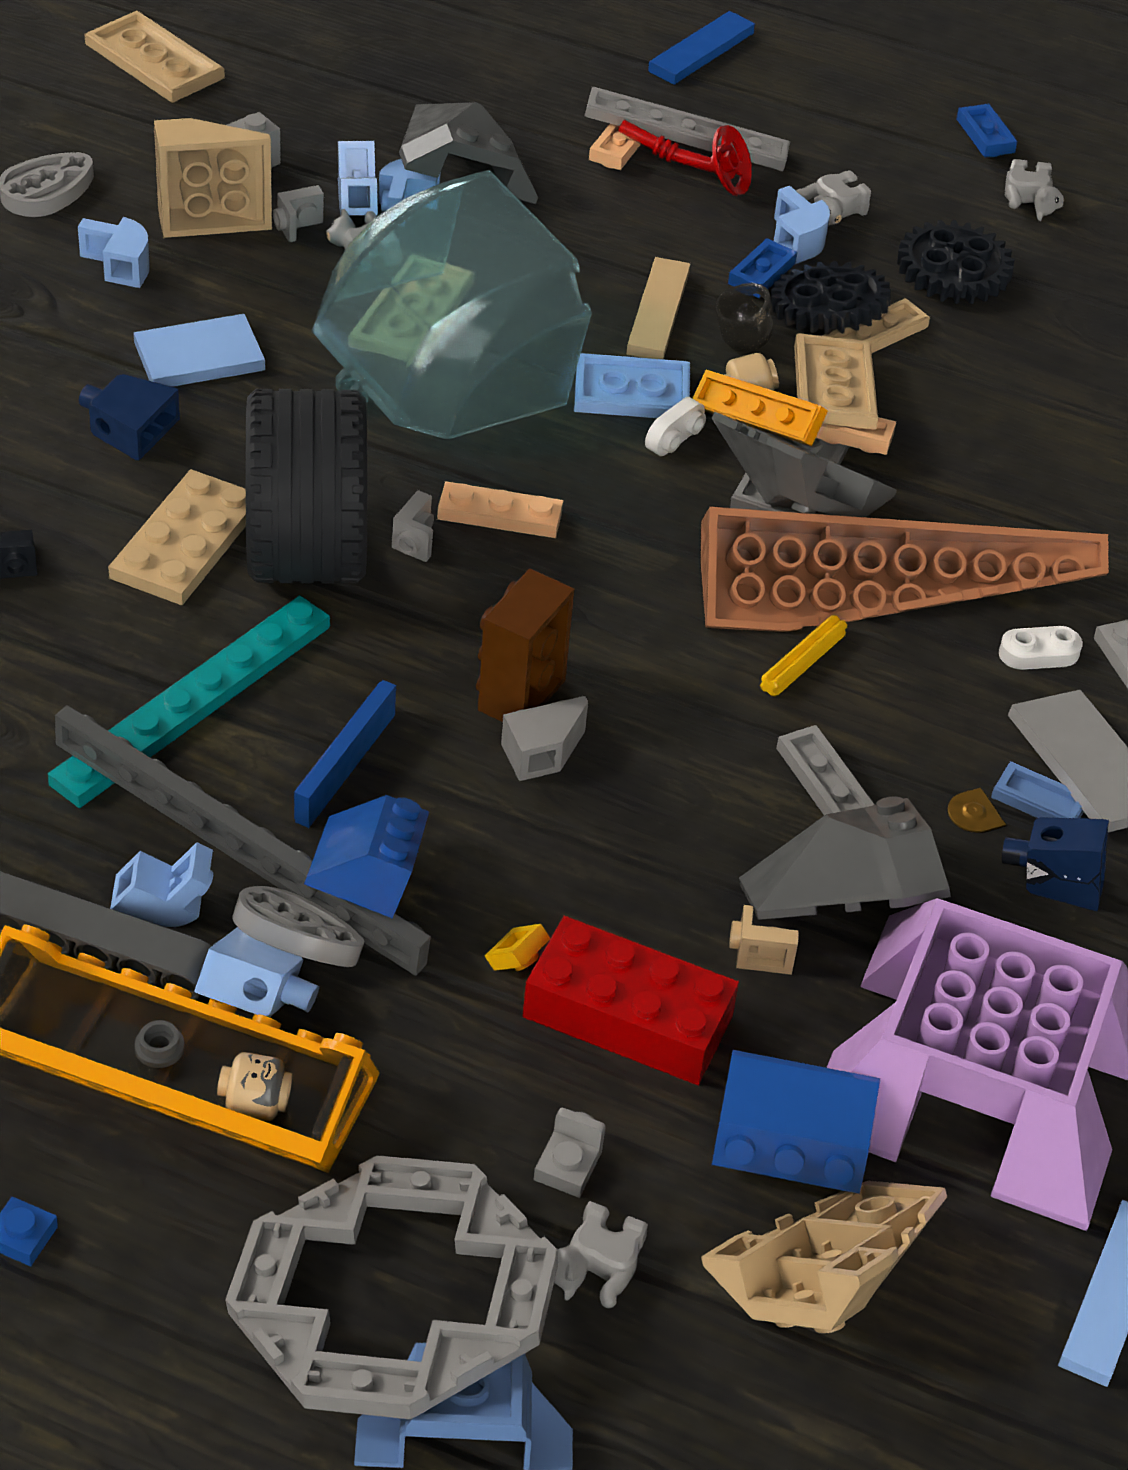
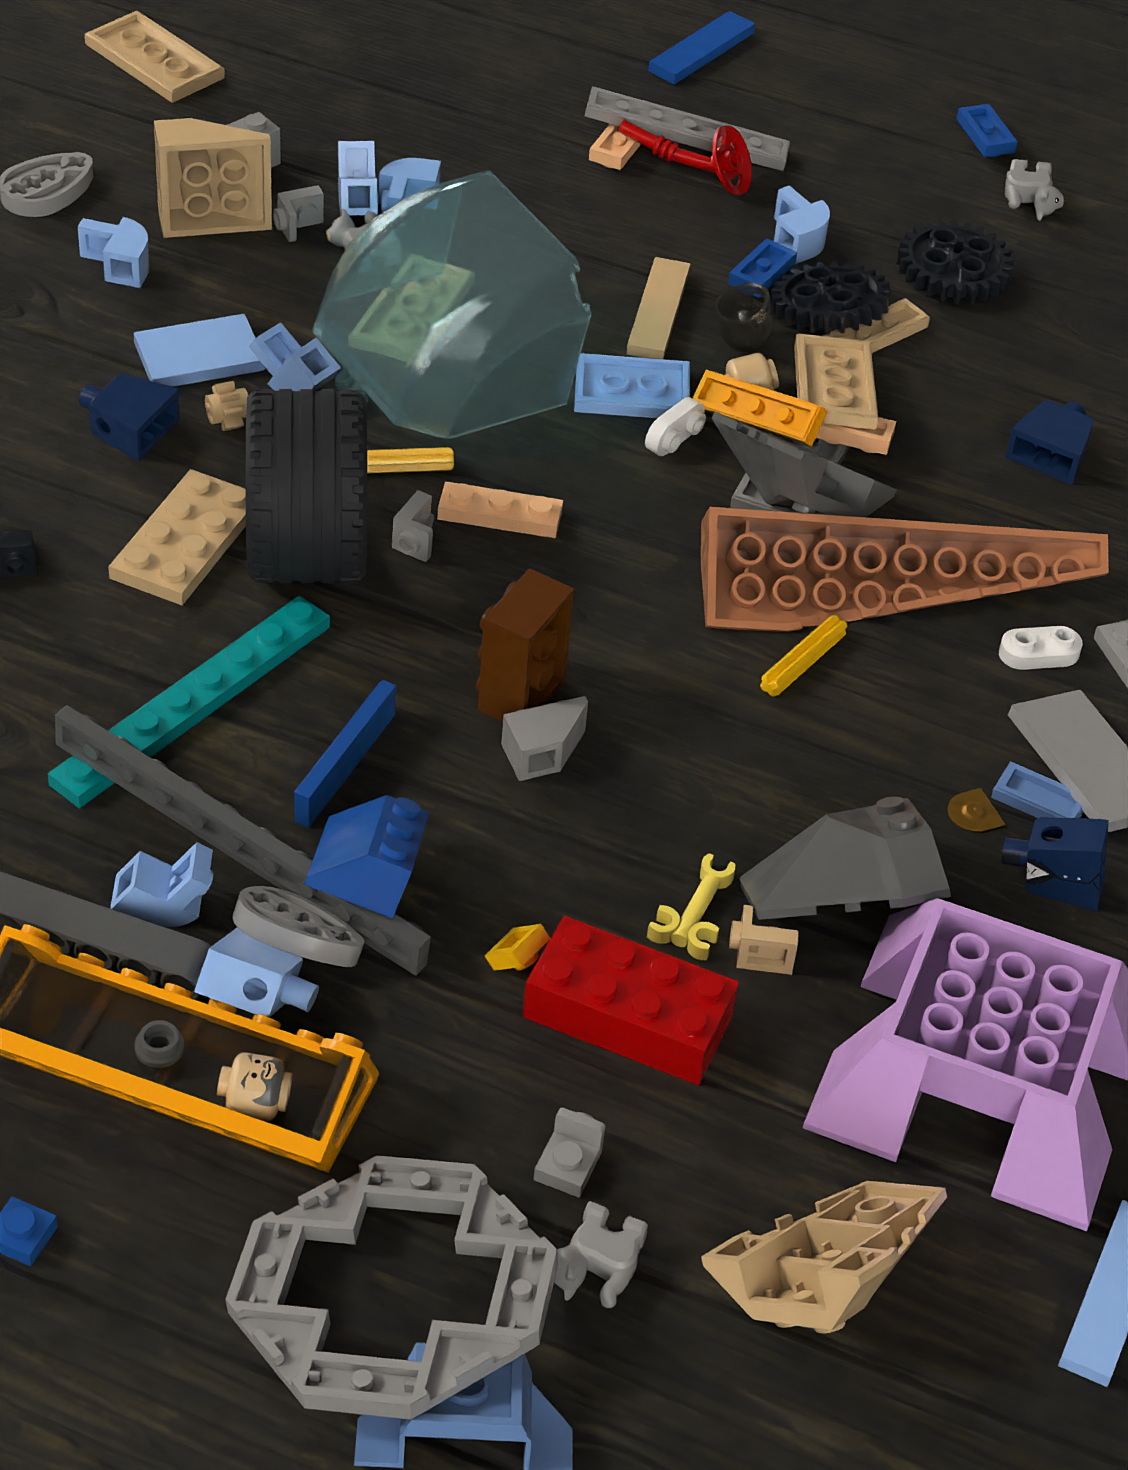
(226, 405): none -> tan gear
(290, 363): none -> light blue brick
(410, 460): none -> yellow axle
(464, 132): dark grey wedge -> none
(689, 929): none -> light yellow bar
(796, 1121): blue slope -> none
(822, 771): light grey plate -> none
(838, 195): light grey animal -> none
(1052, 439): none -> dark blue torso

